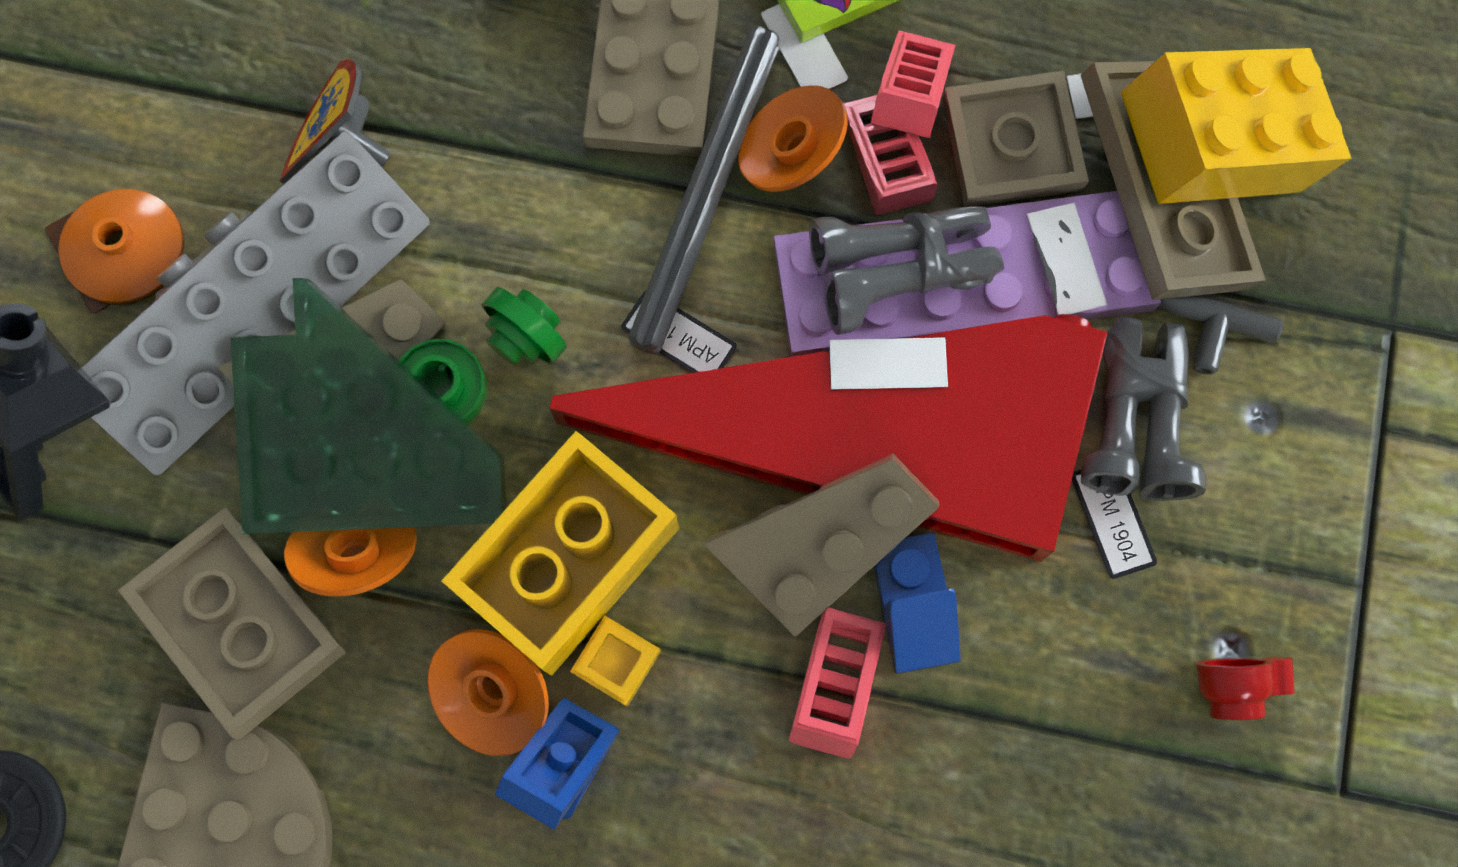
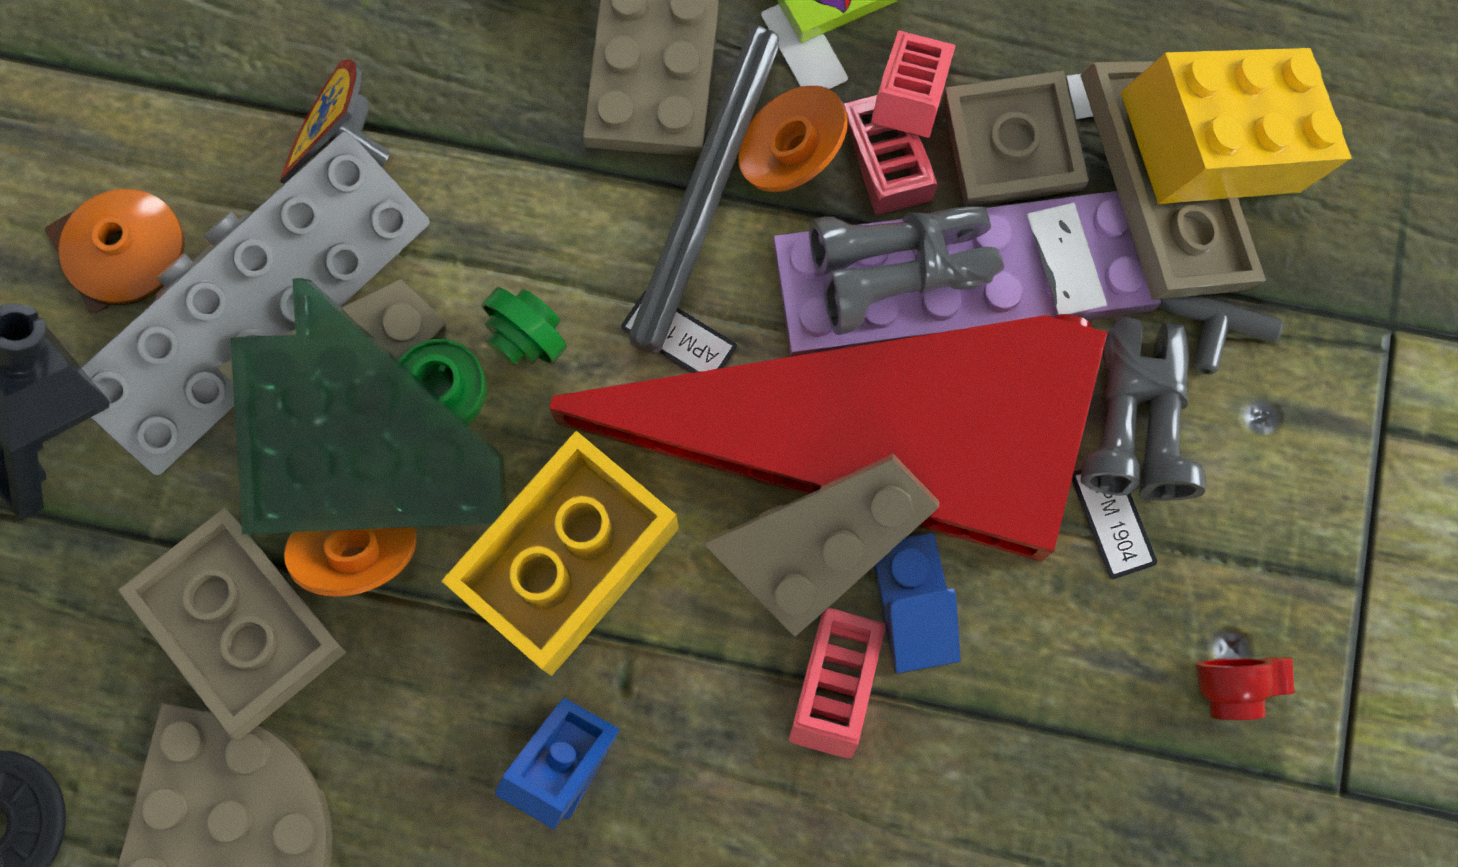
(471, 703): orange dish -> none
(615, 661): yellow tile -> none
(888, 363): white sticker -> none

